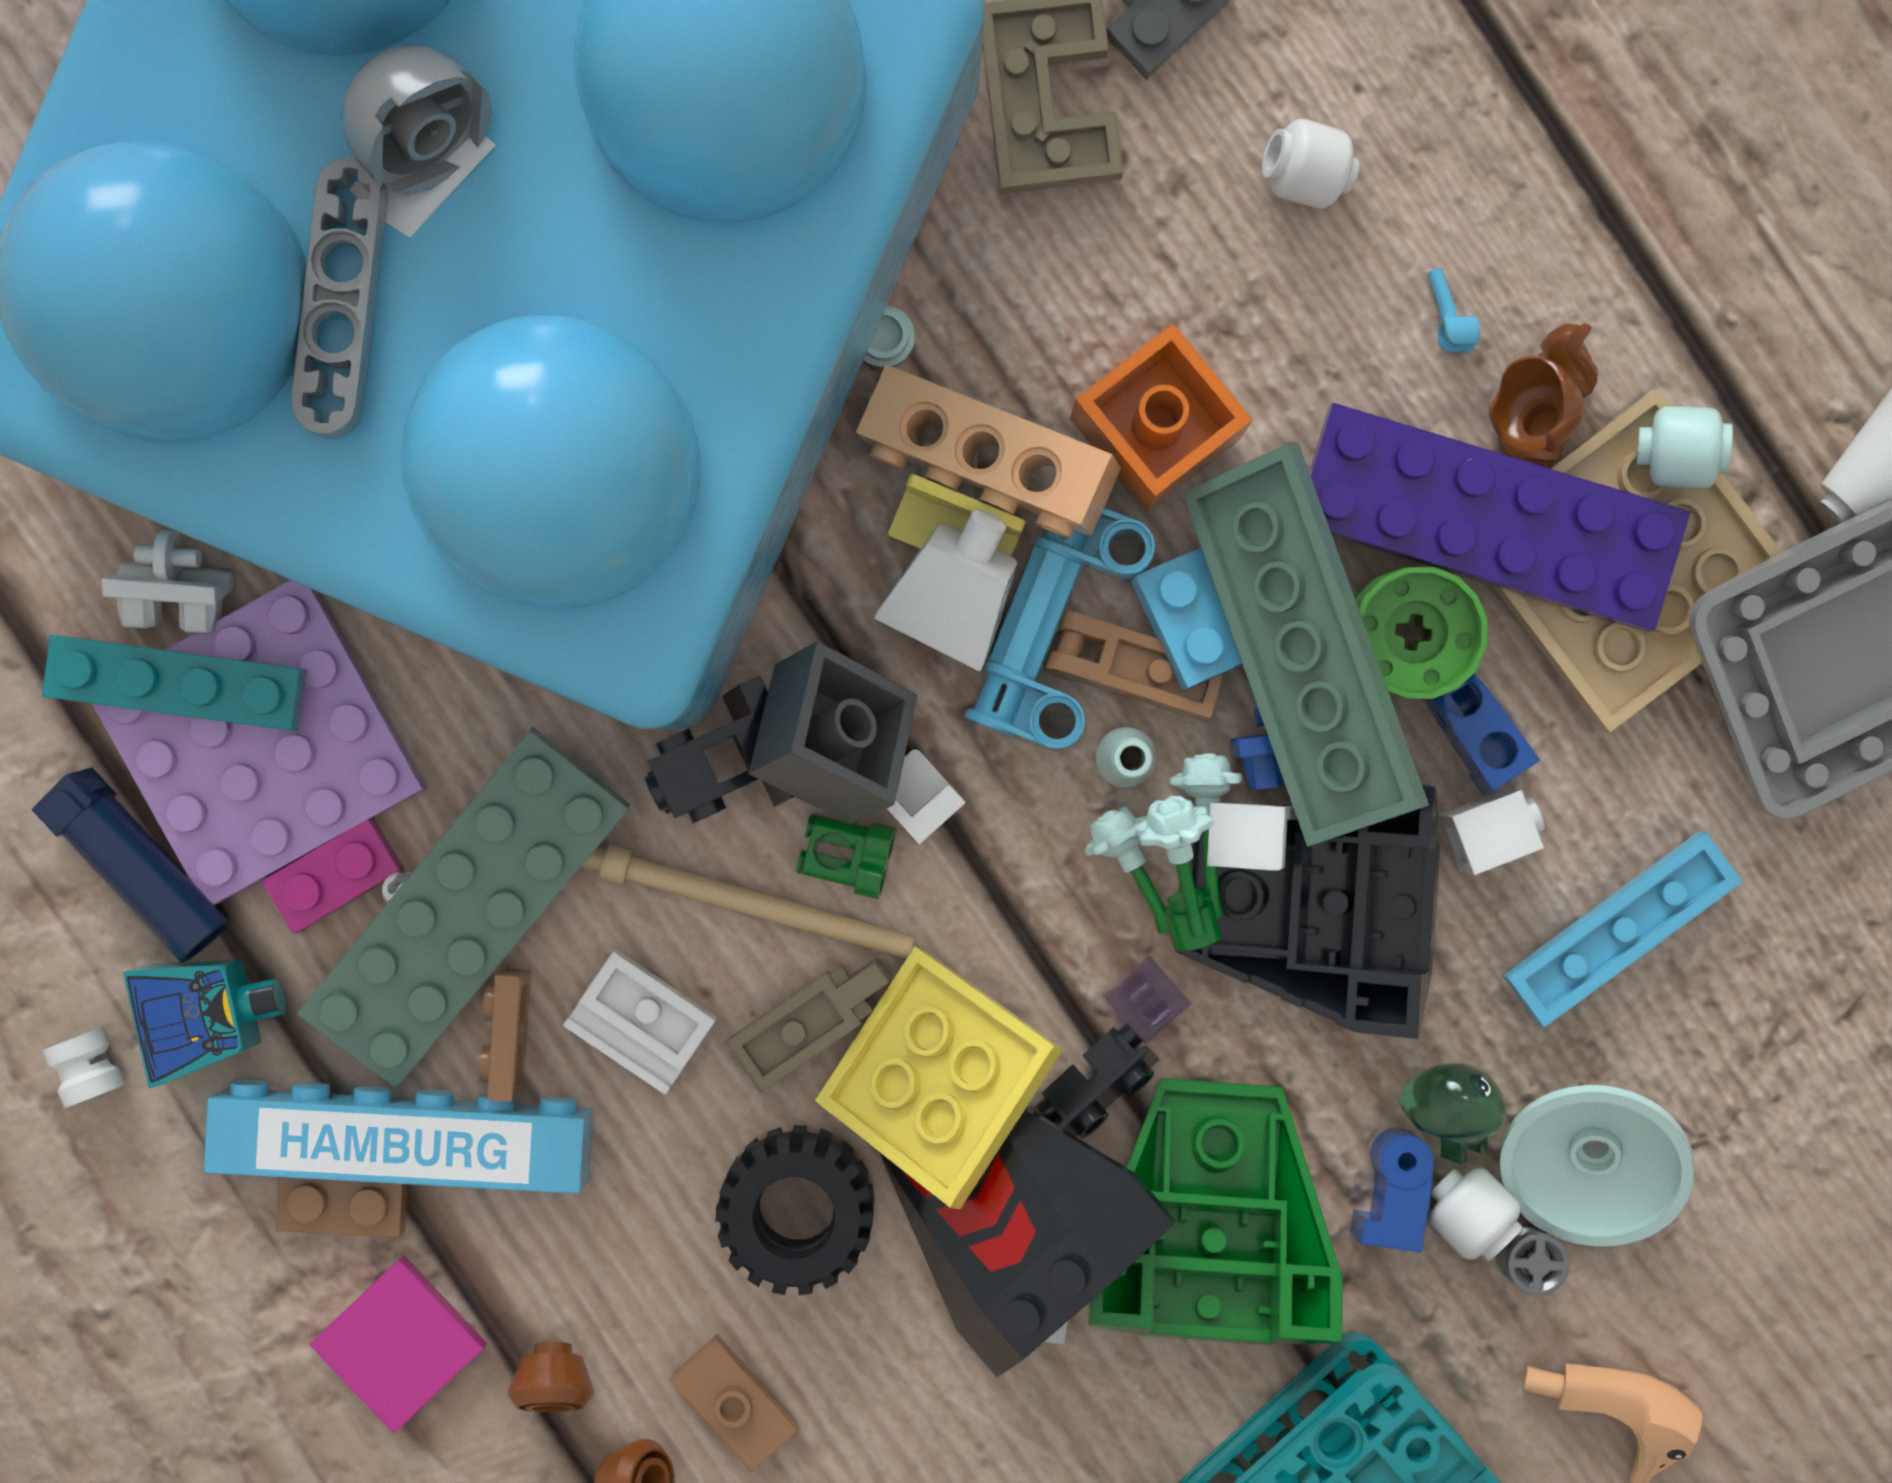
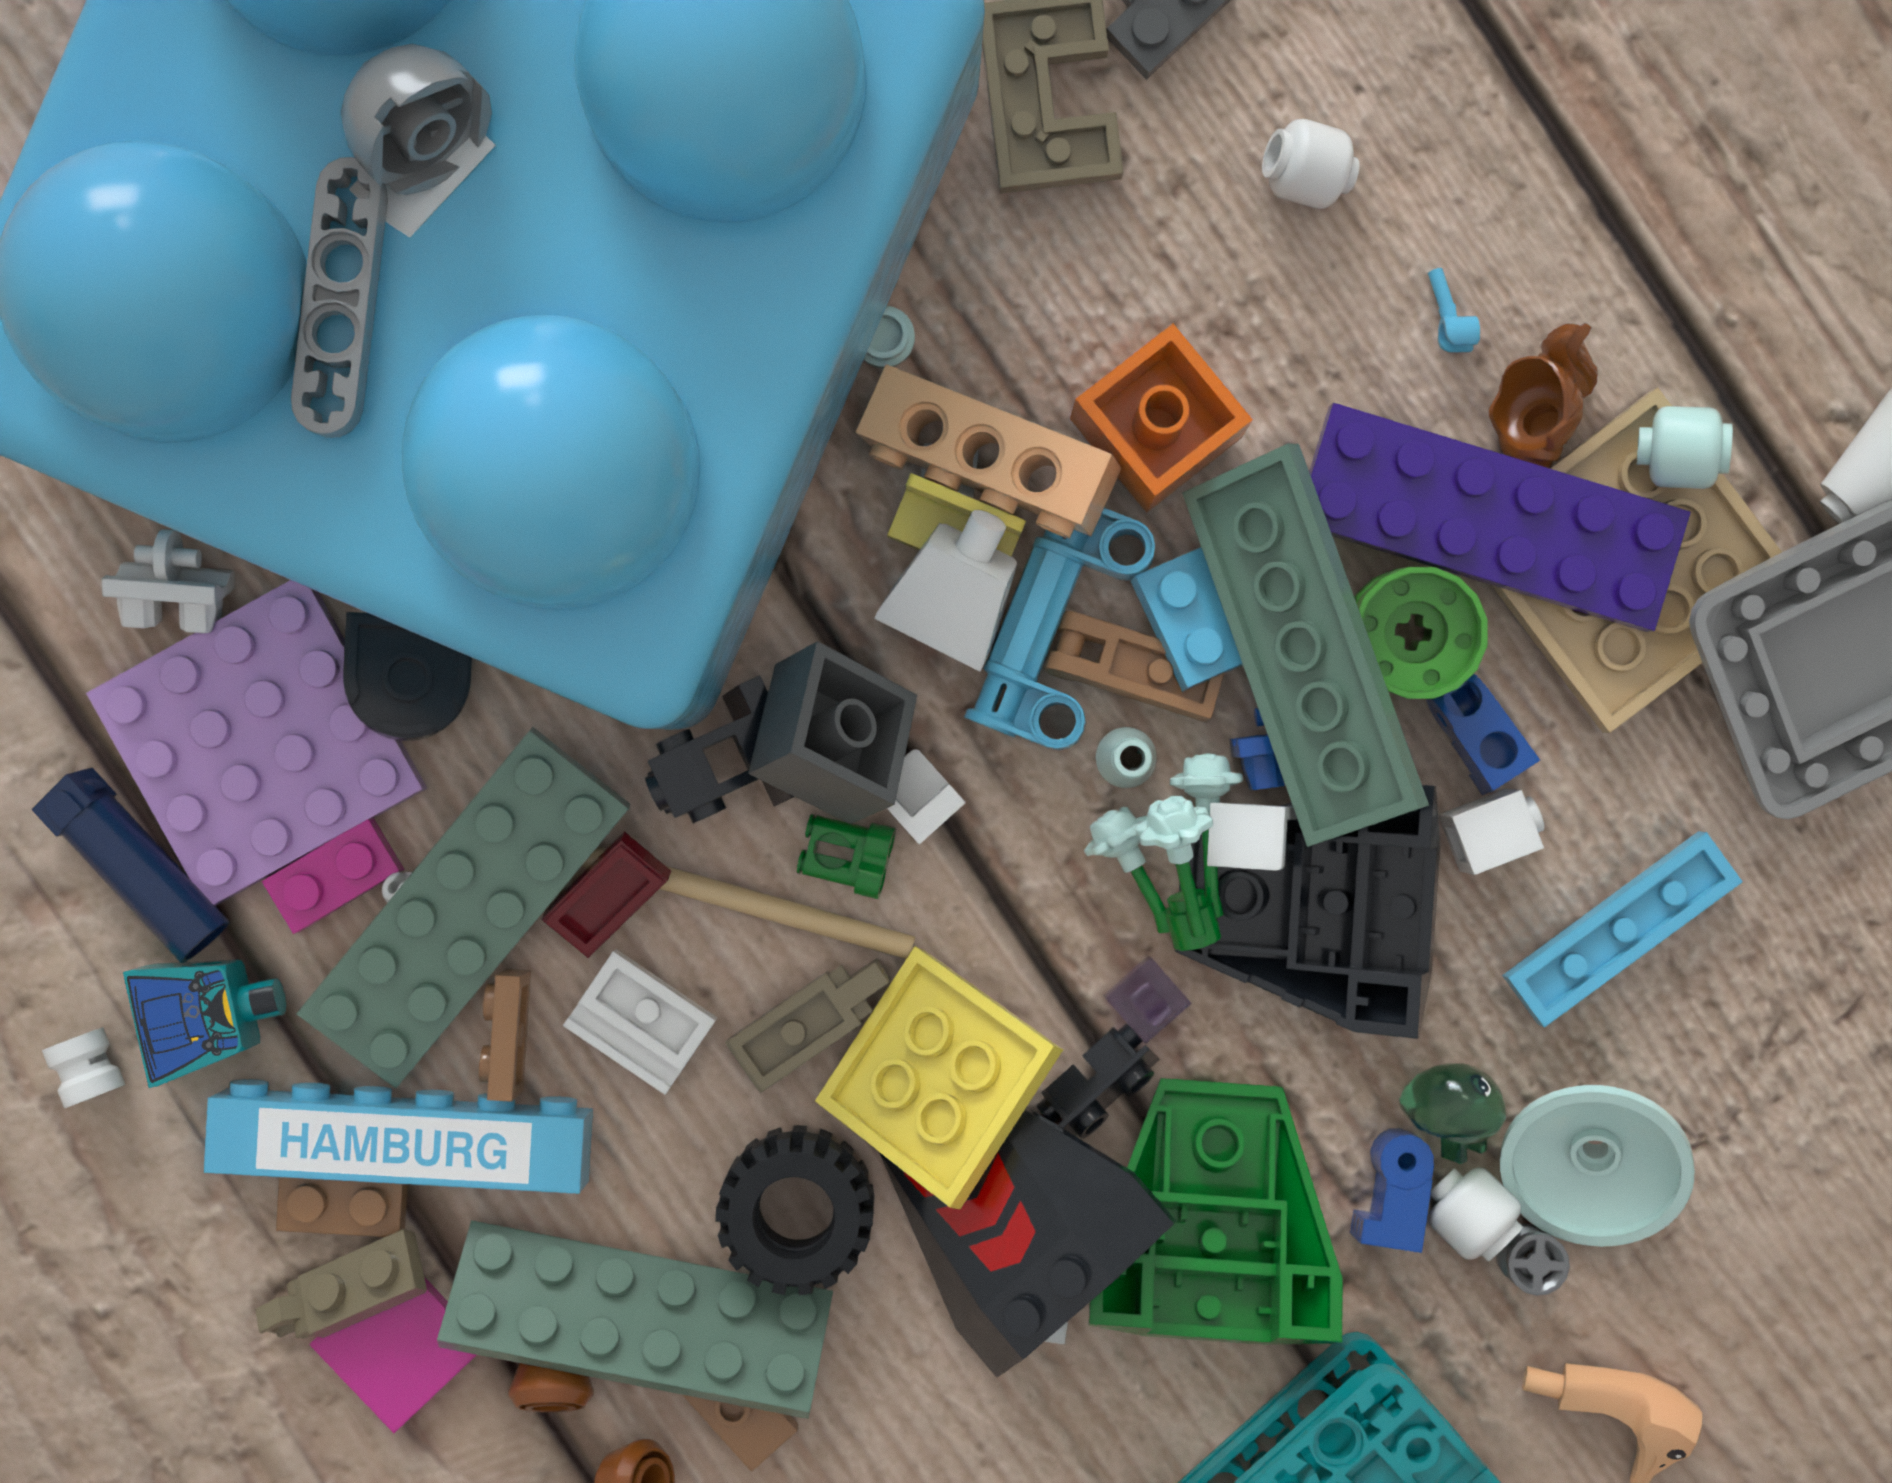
(173, 683): teal plate -> none
(347, 1289): none -> dark tan hinge
(402, 680): none -> black tile
(606, 894): none -> dark red tile
(635, 1319): none -> sand green plate

